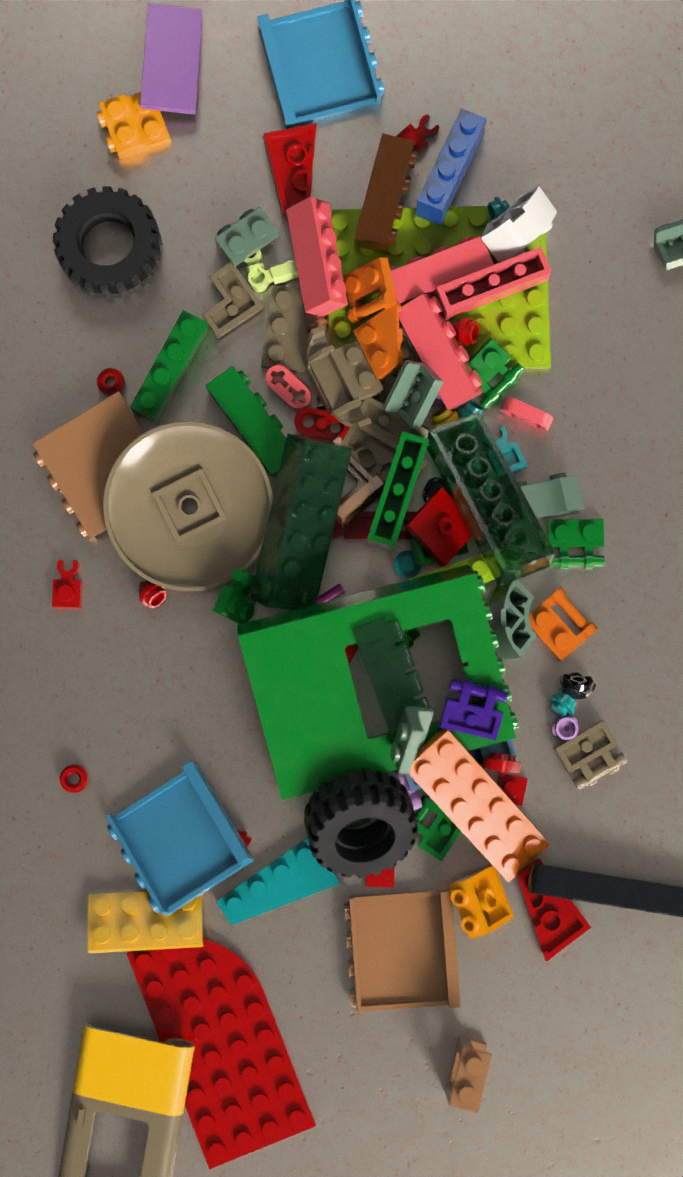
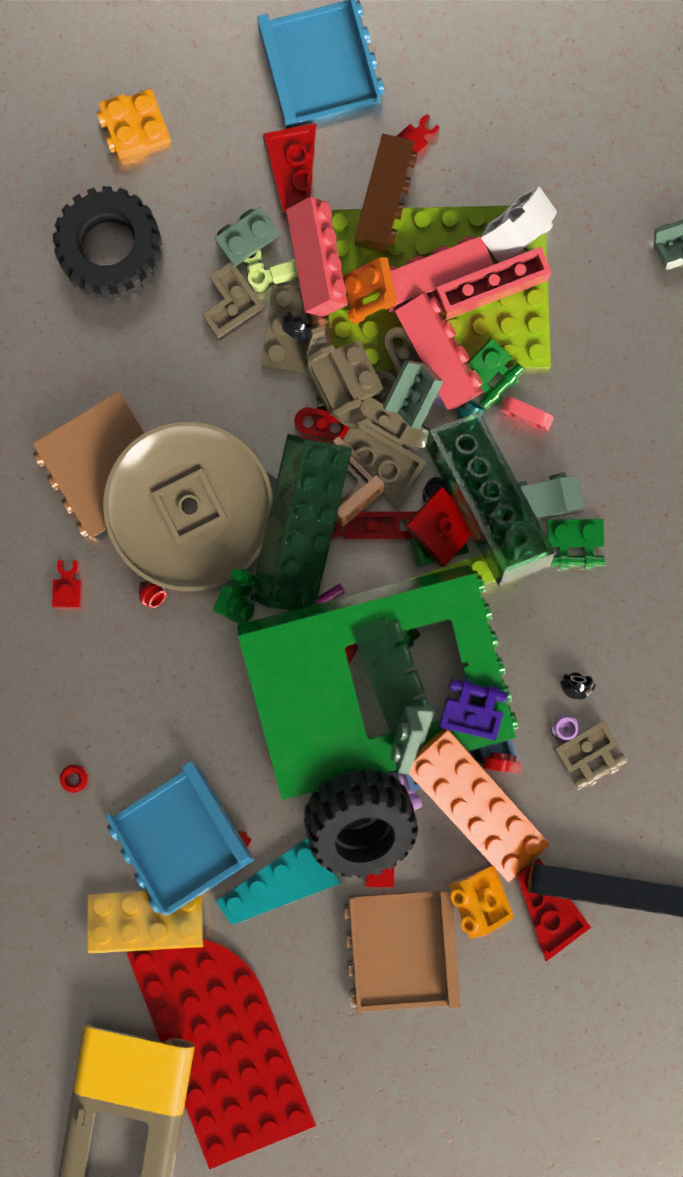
(118, 385): red plate -> none
(170, 367): green brick -> none
(171, 59): medium lavender tile -> none
(249, 417): green brick -> none
(292, 380): coral beam -> none
(296, 327): none -> black plate
(382, 341): orange wing -> none
(397, 490): green brick -> none
(405, 564): teal plate -> none
(440, 834): green plate -> none
(443, 416): yellow plate -> none
(450, 167): blue brick -> none
(466, 331): red plate -> none
(467, 1074): medium nougat window -> none
(497, 207): teal plate -> none
(511, 452): teal plate -> none
(511, 619): sand green brick -> none
(513, 787): red plate -> none
(554, 631): orange plate -> none
(563, 704): teal plate -> none

